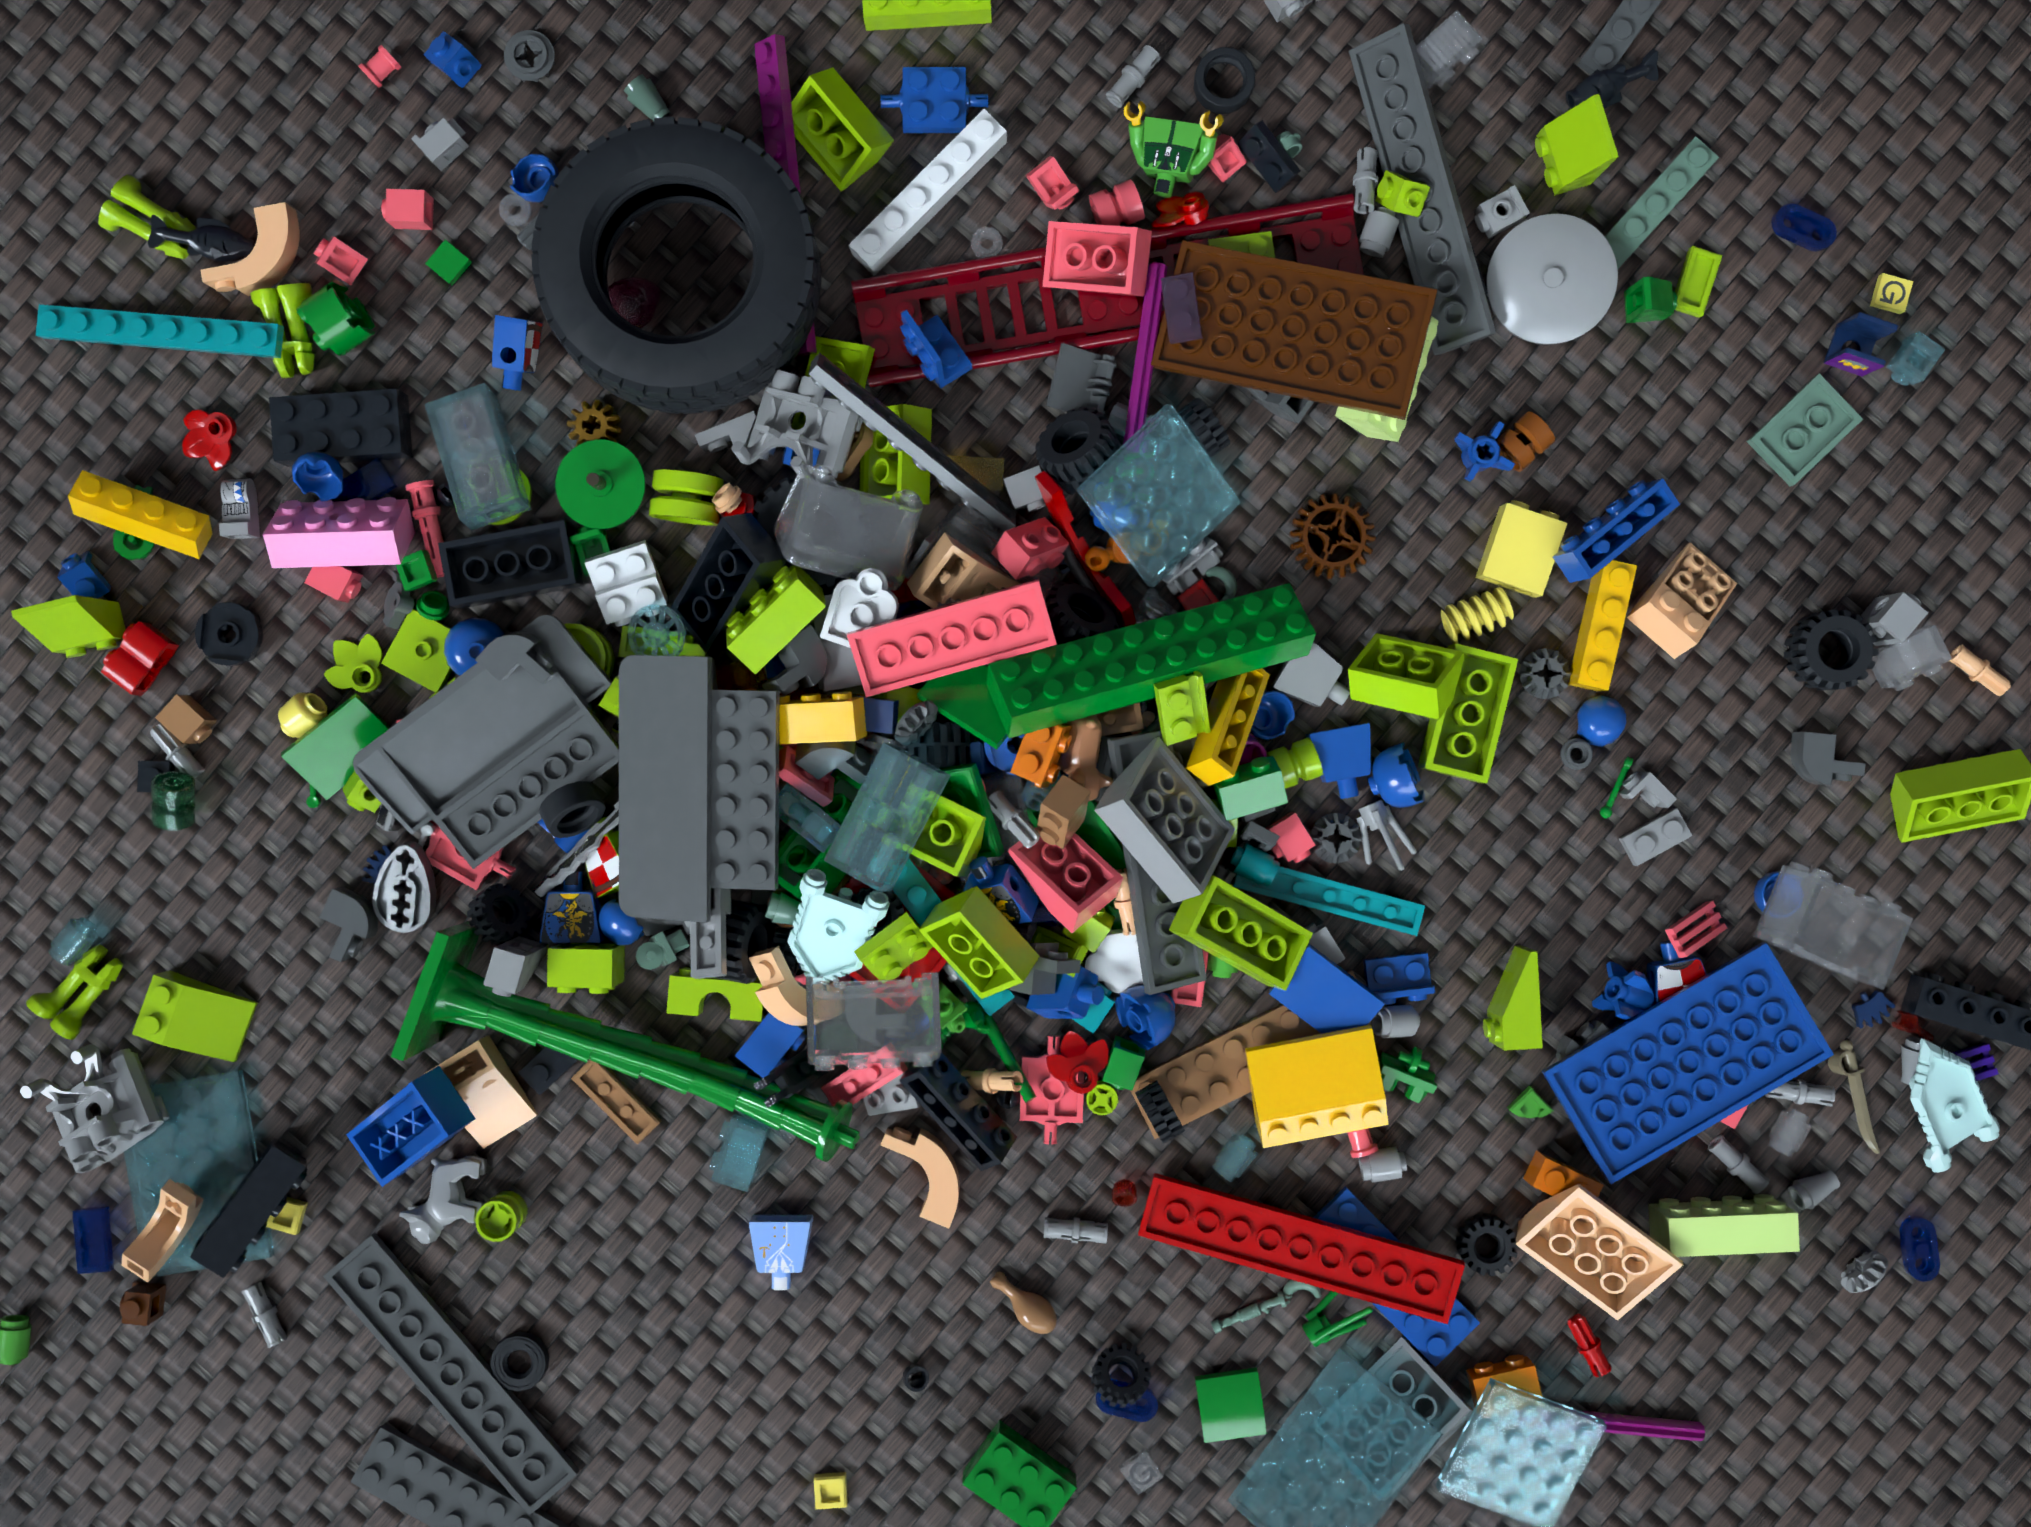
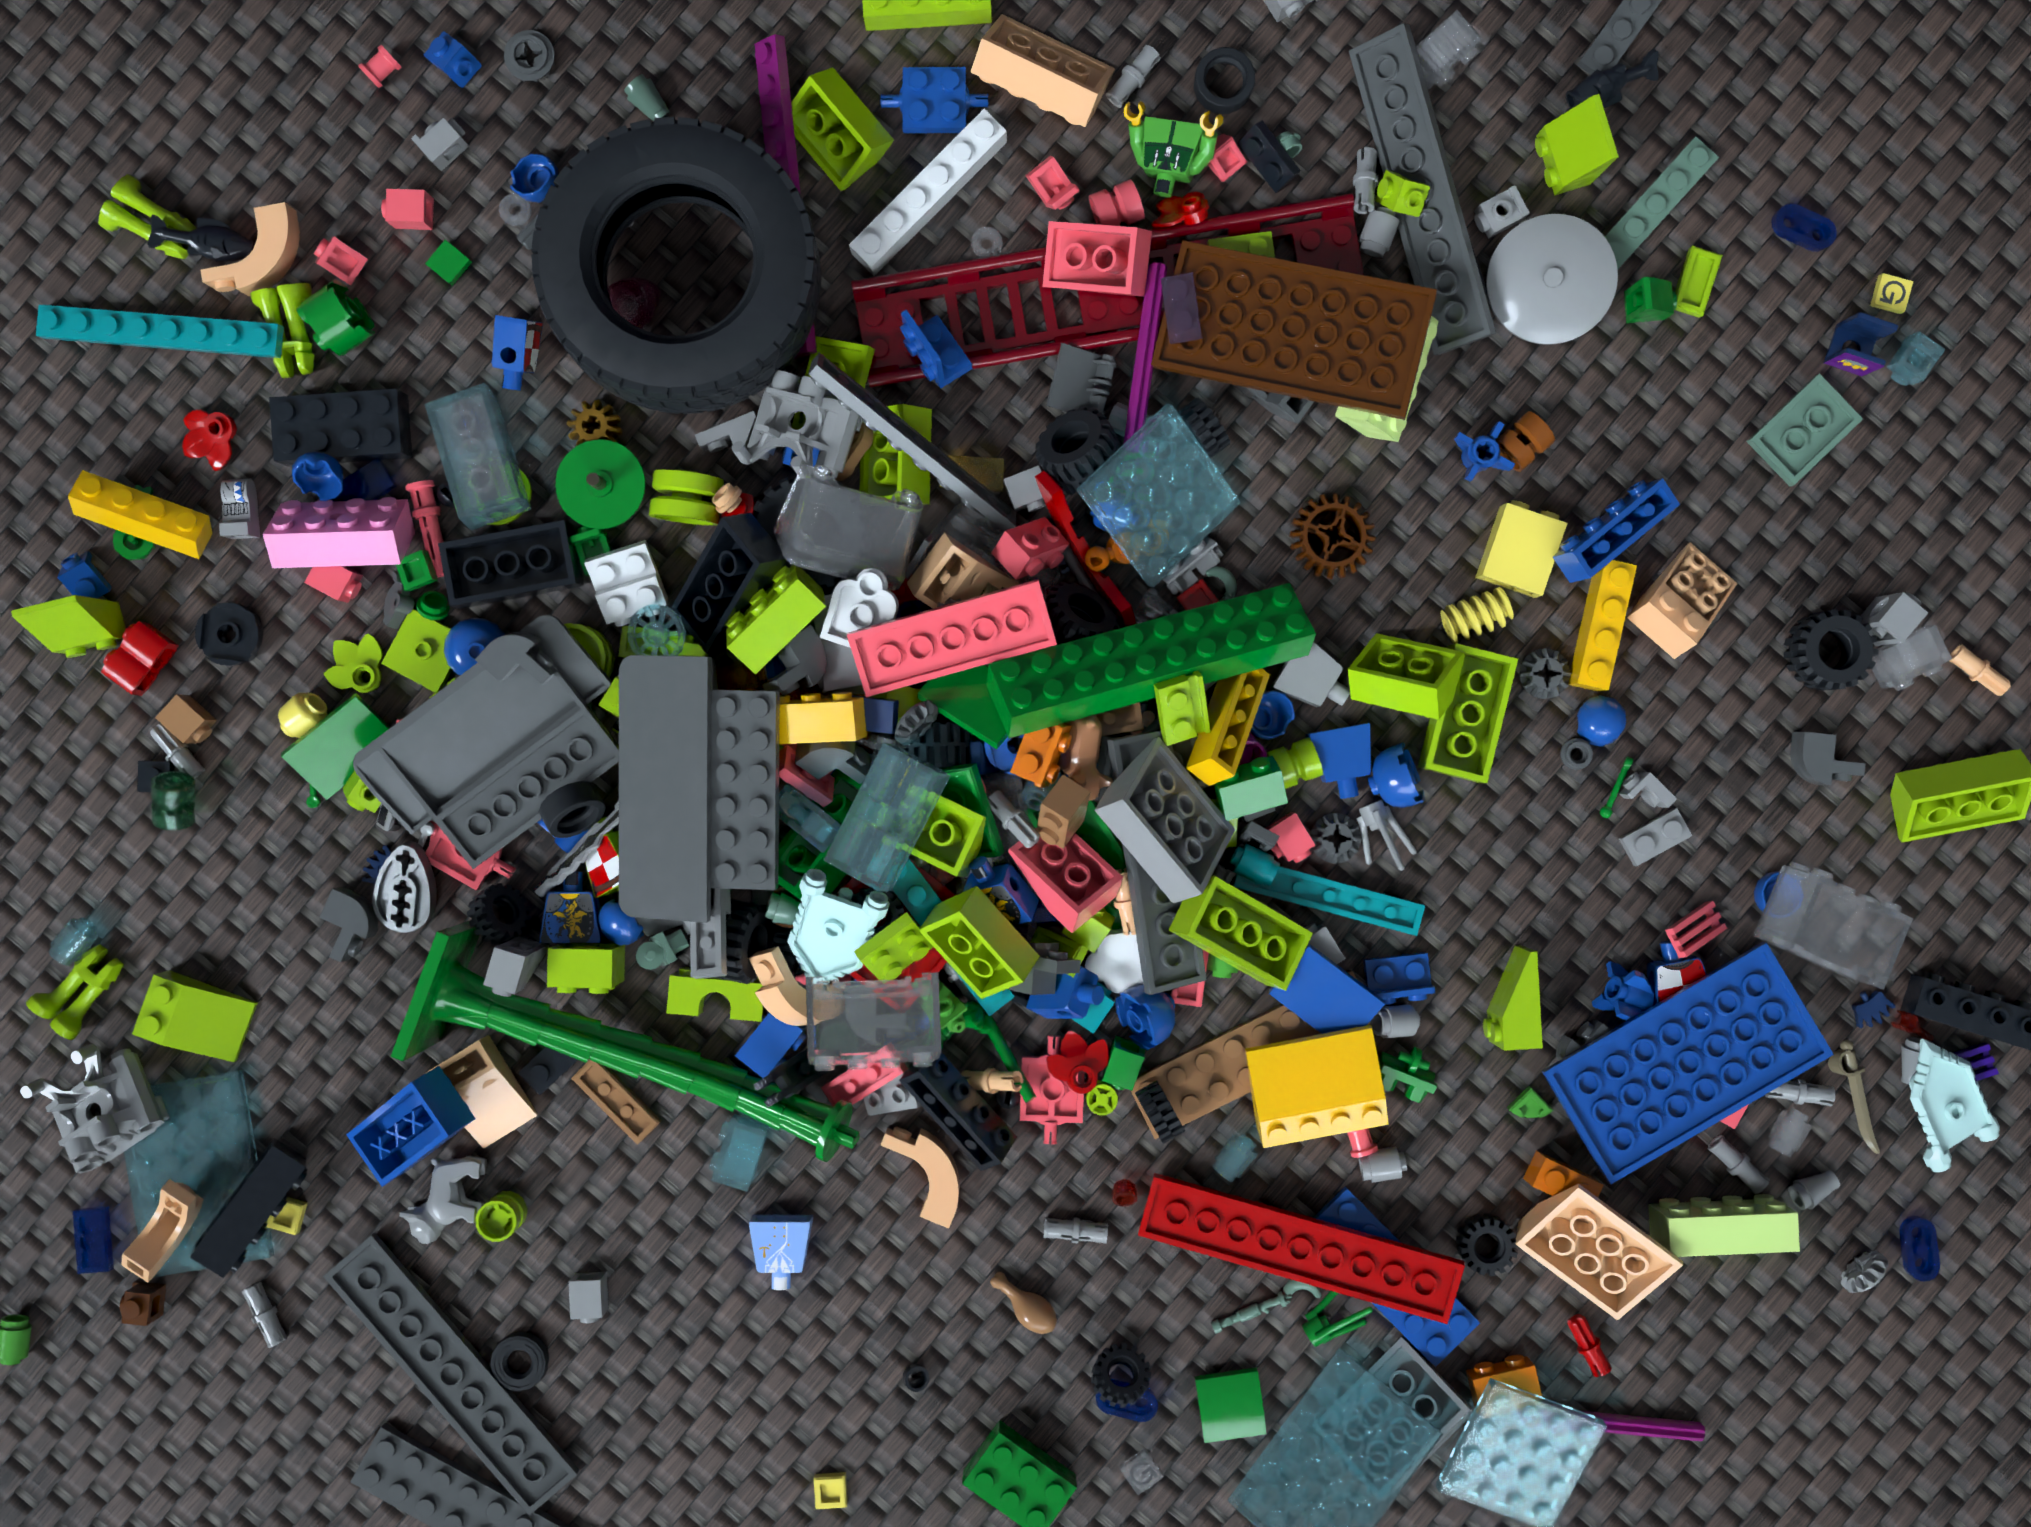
(588, 1296): none -> light grey brick
(1042, 70): none -> light nougat slope

